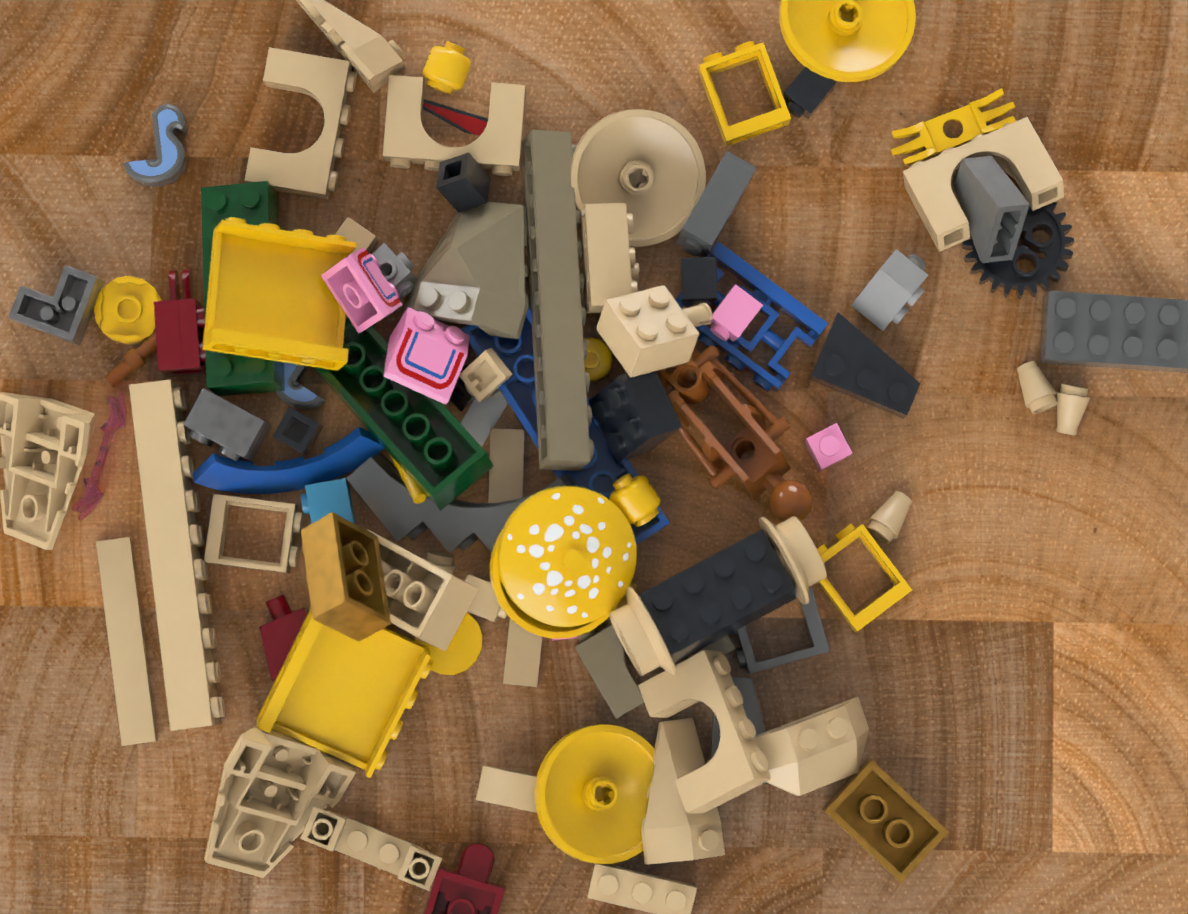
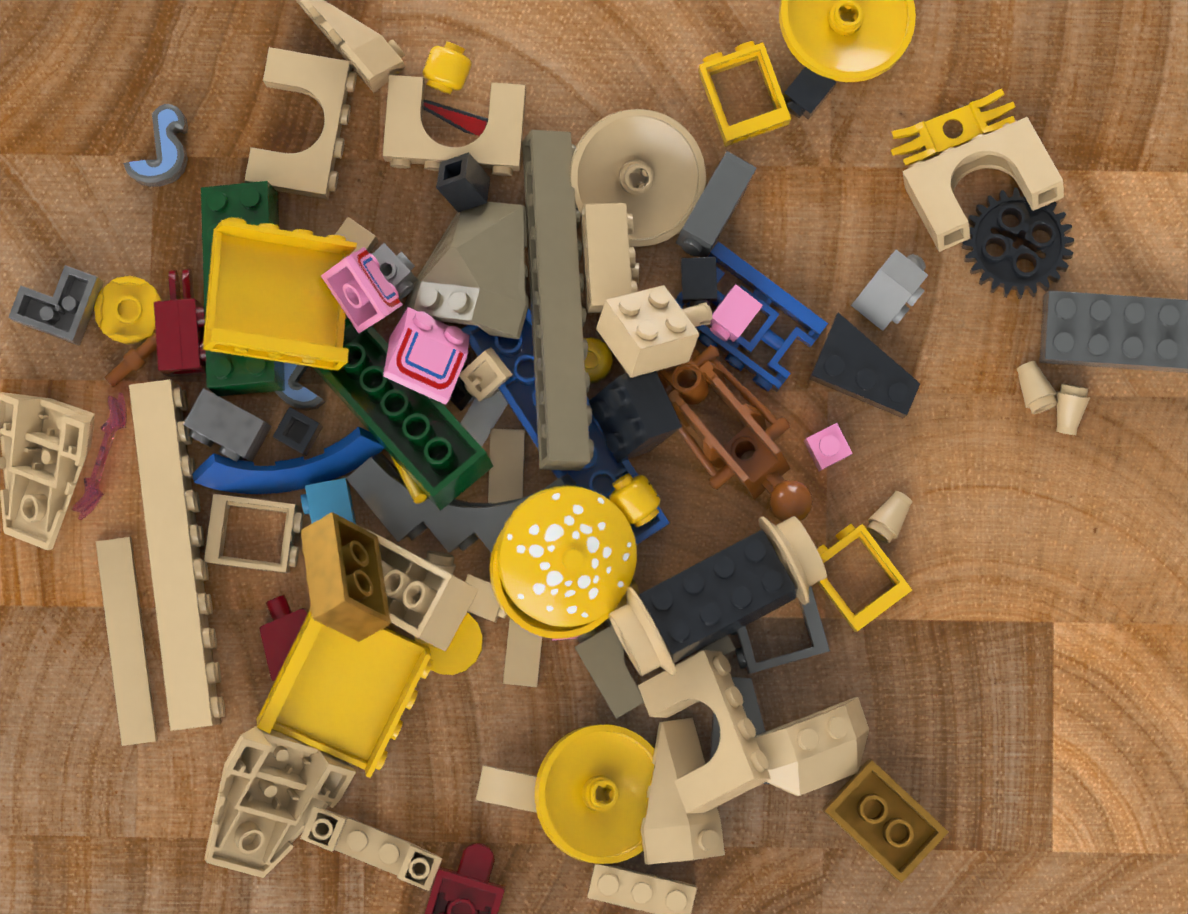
(991, 207): dark grey slope -> none

